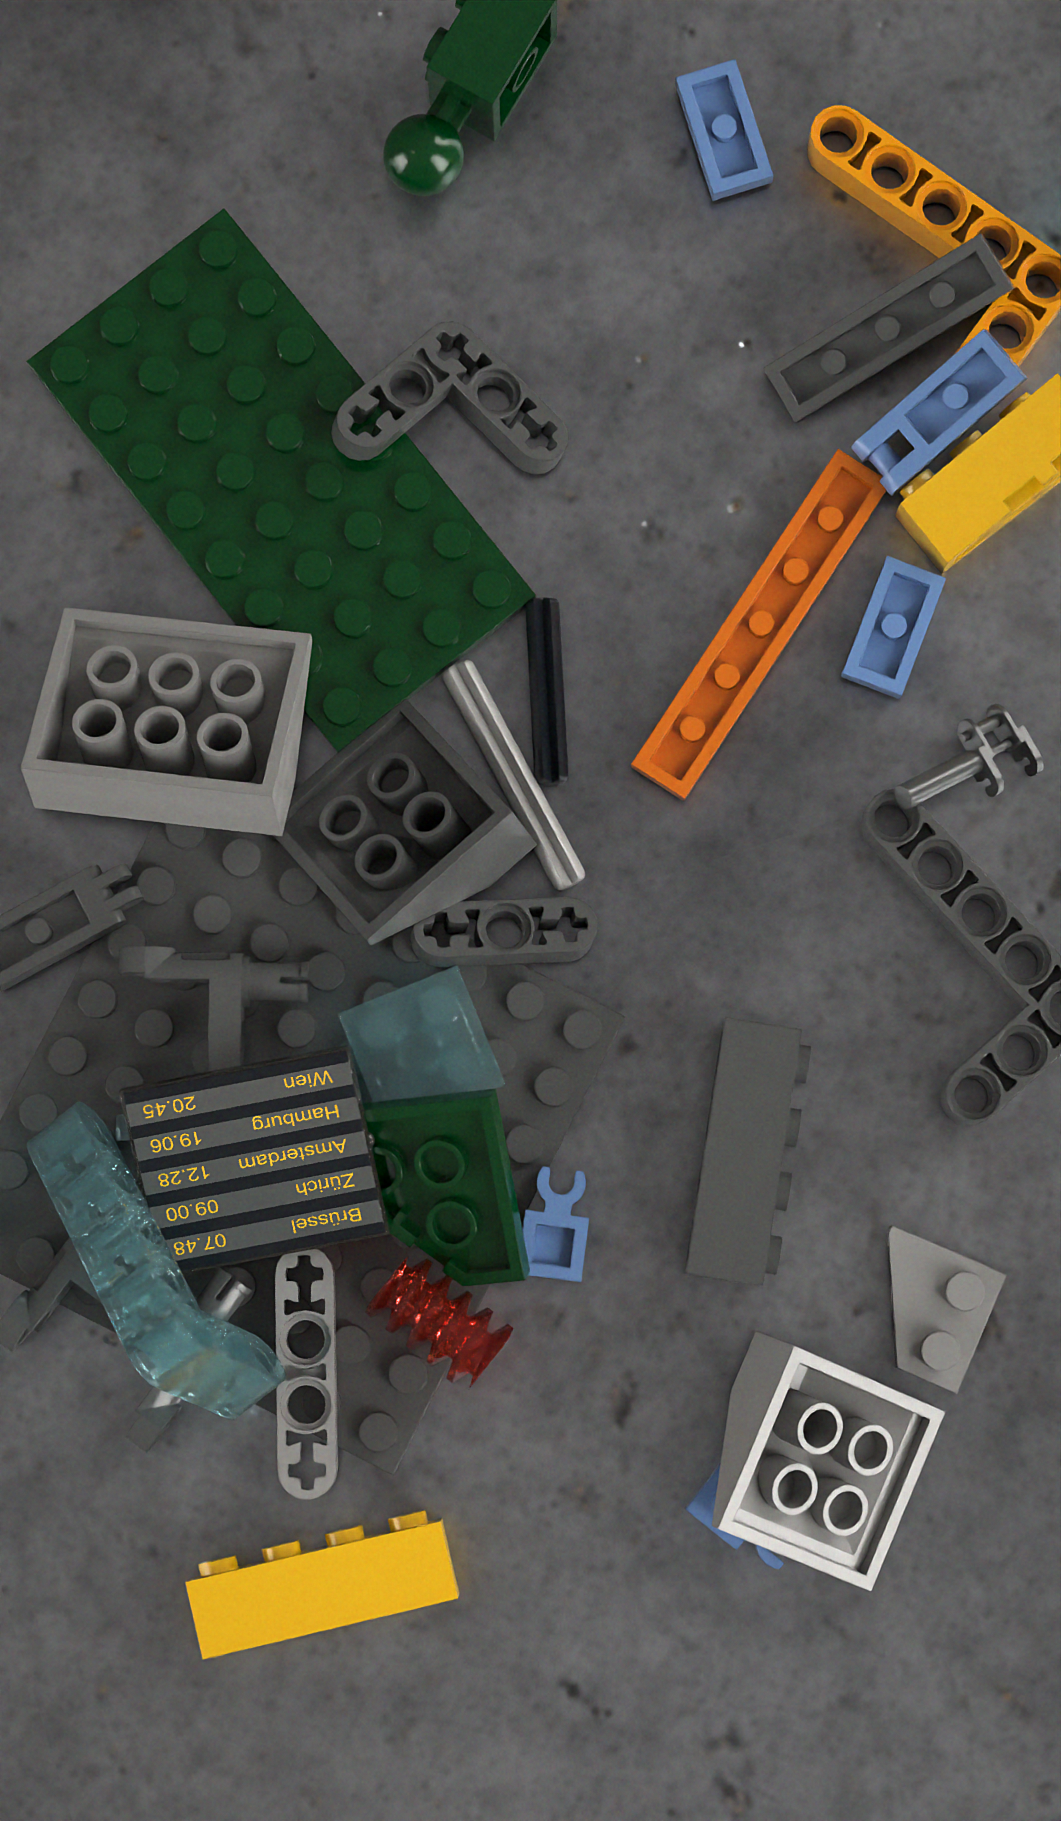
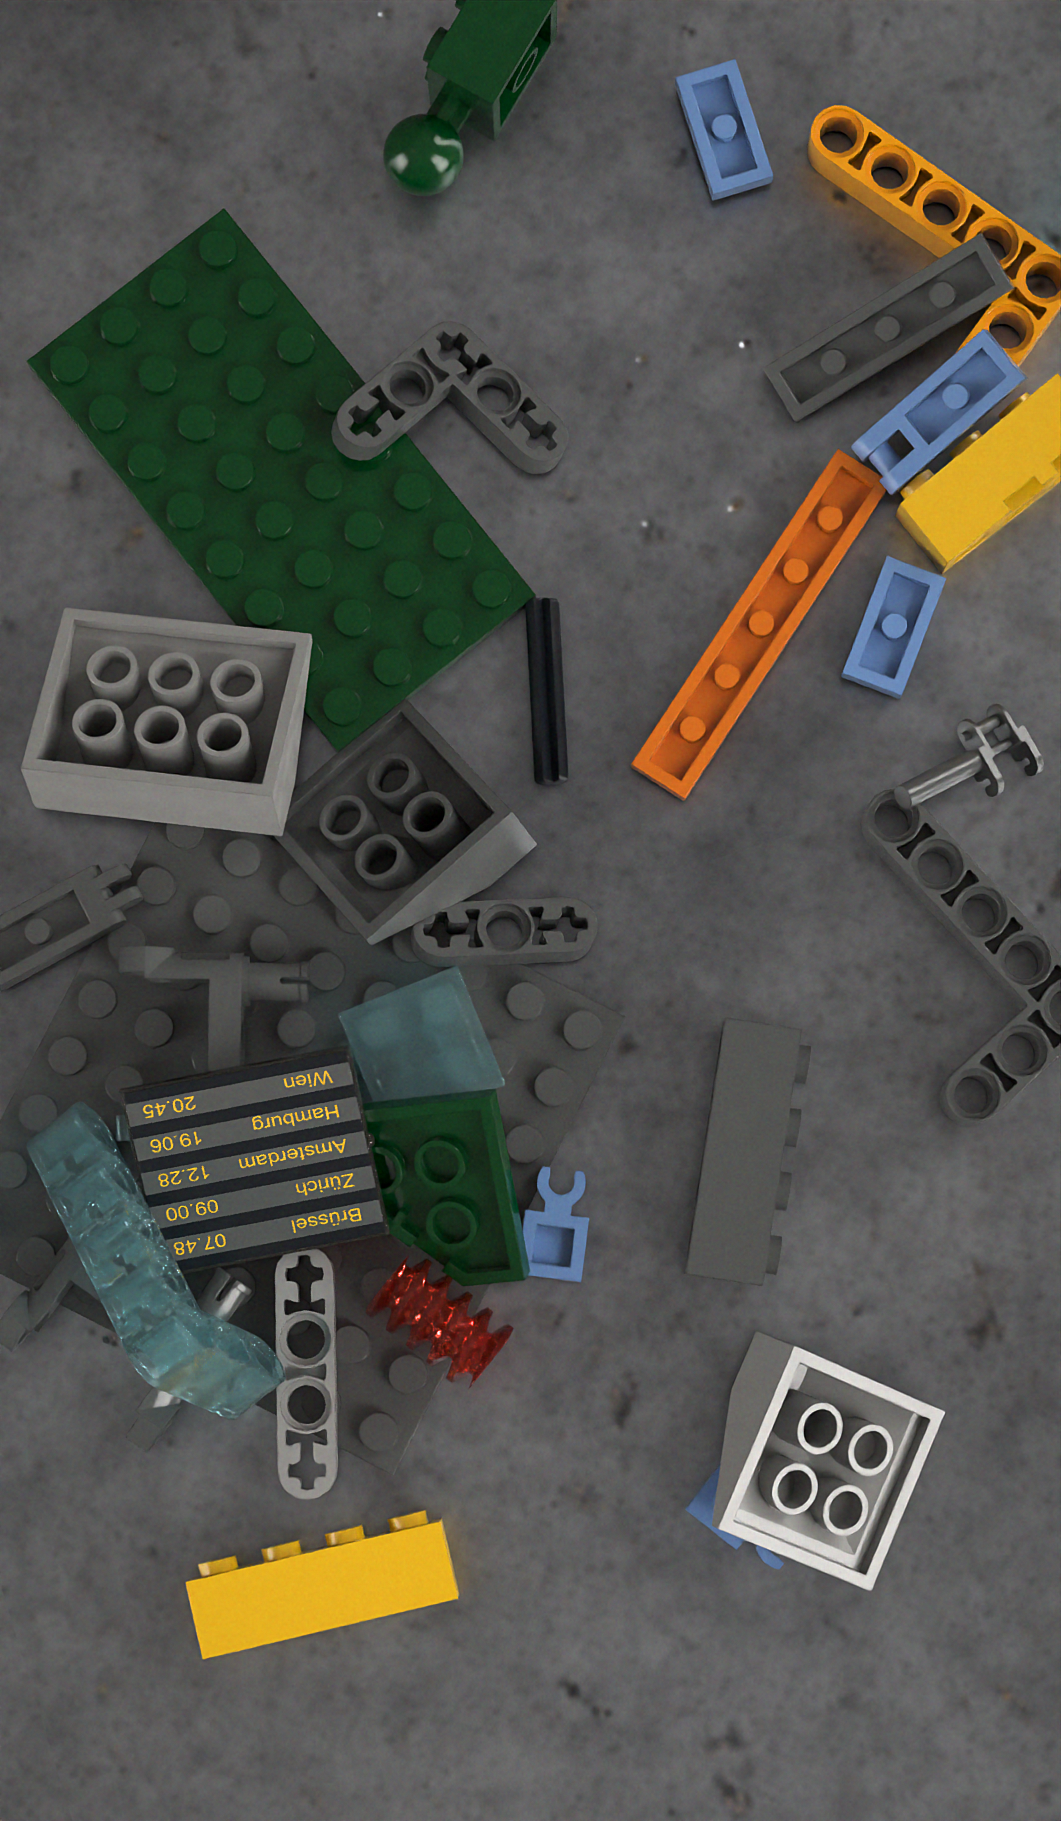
(513, 774): light grey axle -> none
(937, 1307): light grey wing -> none

